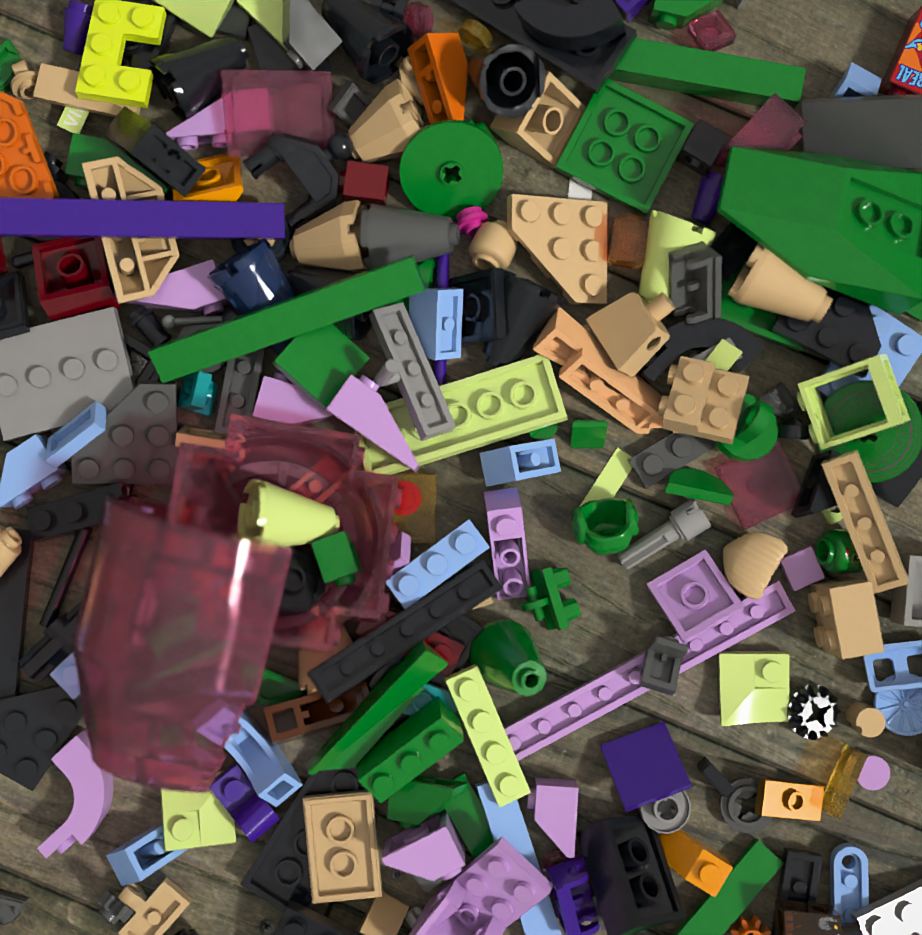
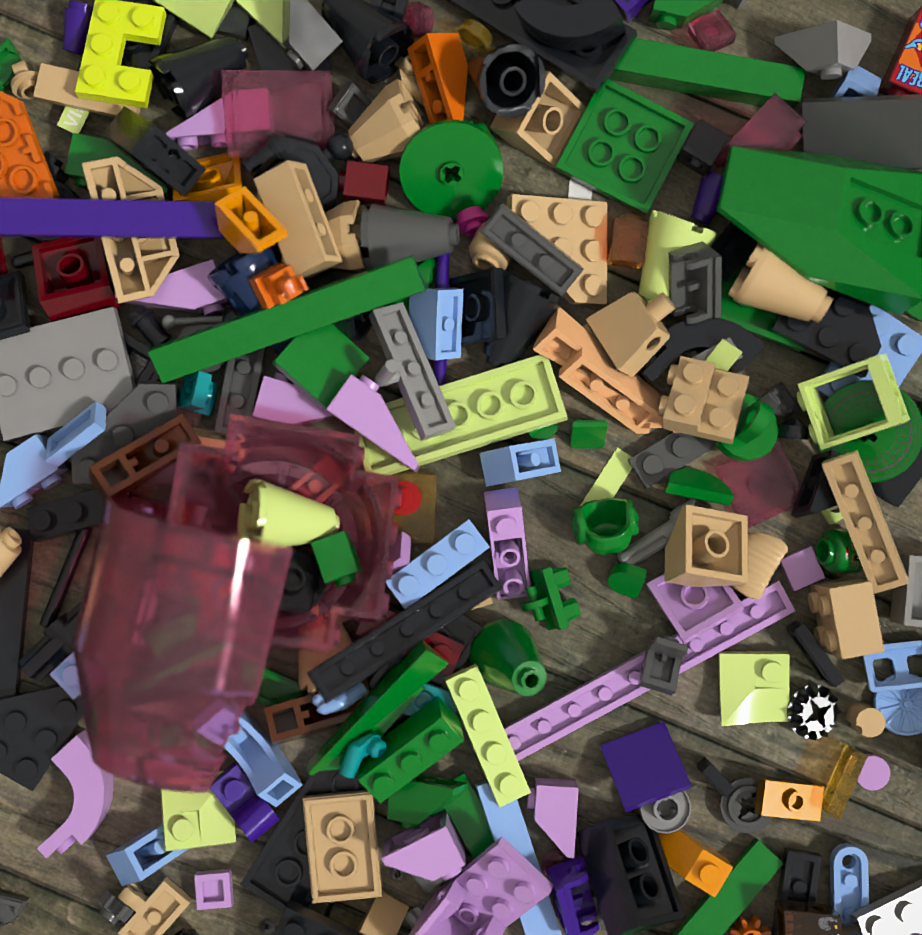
(141, 459): none -> reddish brown slope
(214, 889): none -> lavender plate
(247, 222): none -> light orange slope
(277, 285): none -> orange piece
(293, 201): none -> tan brick
(340, 703): none -> light blue arm
(367, 745): none -> teal arm
(531, 249): none -> dark grey tile
(627, 579): none -> green tile
(707, 548): none -> tan slope
(814, 653): none -> black tile
(826, 48): none -> light grey slope

